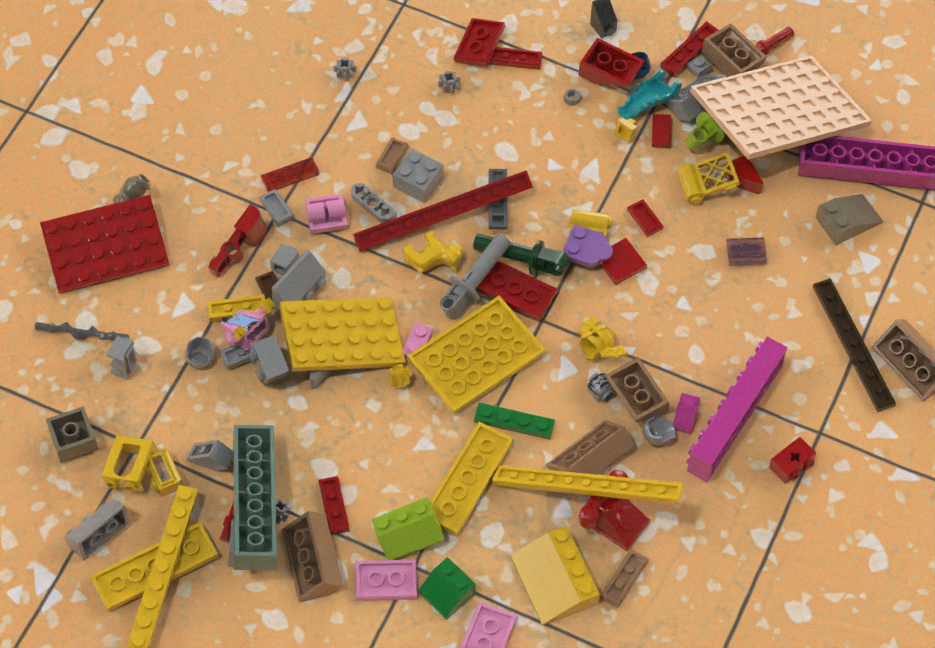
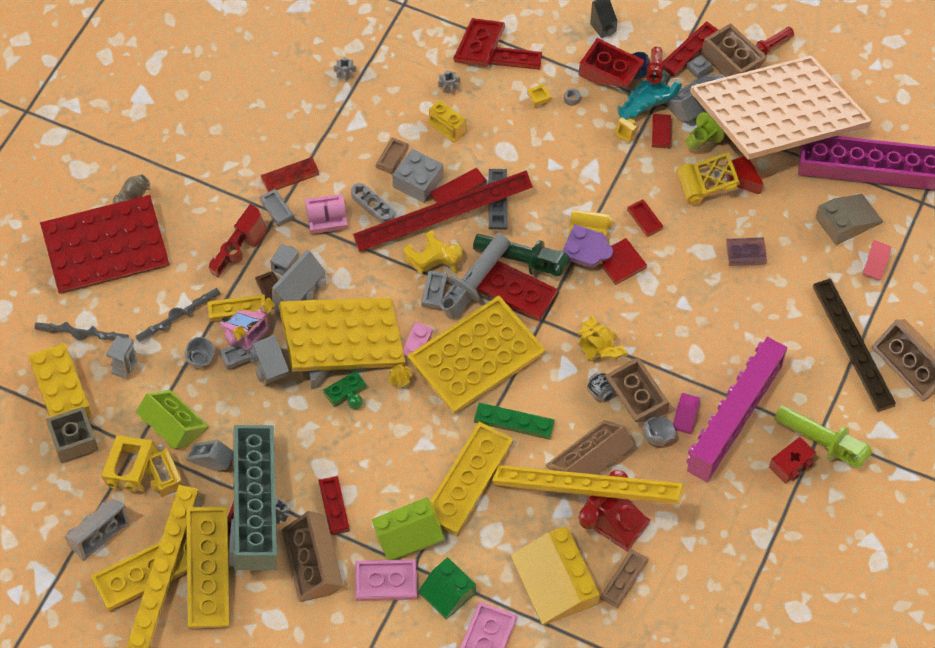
(58, 380): none -> yellow brick
(171, 418): none -> lime slope
(177, 312): none -> dark grey piece
(207, 567): none -> yellow plate
(346, 389): none -> green plate
(434, 289): none -> light grey plate
(447, 121): none -> yellow window
(459, 185): none -> red tile
(539, 95): none -> yellow plate
(655, 67): none -> red pin
(839, 443): none -> lime piece
(877, 260): none -> coral slope

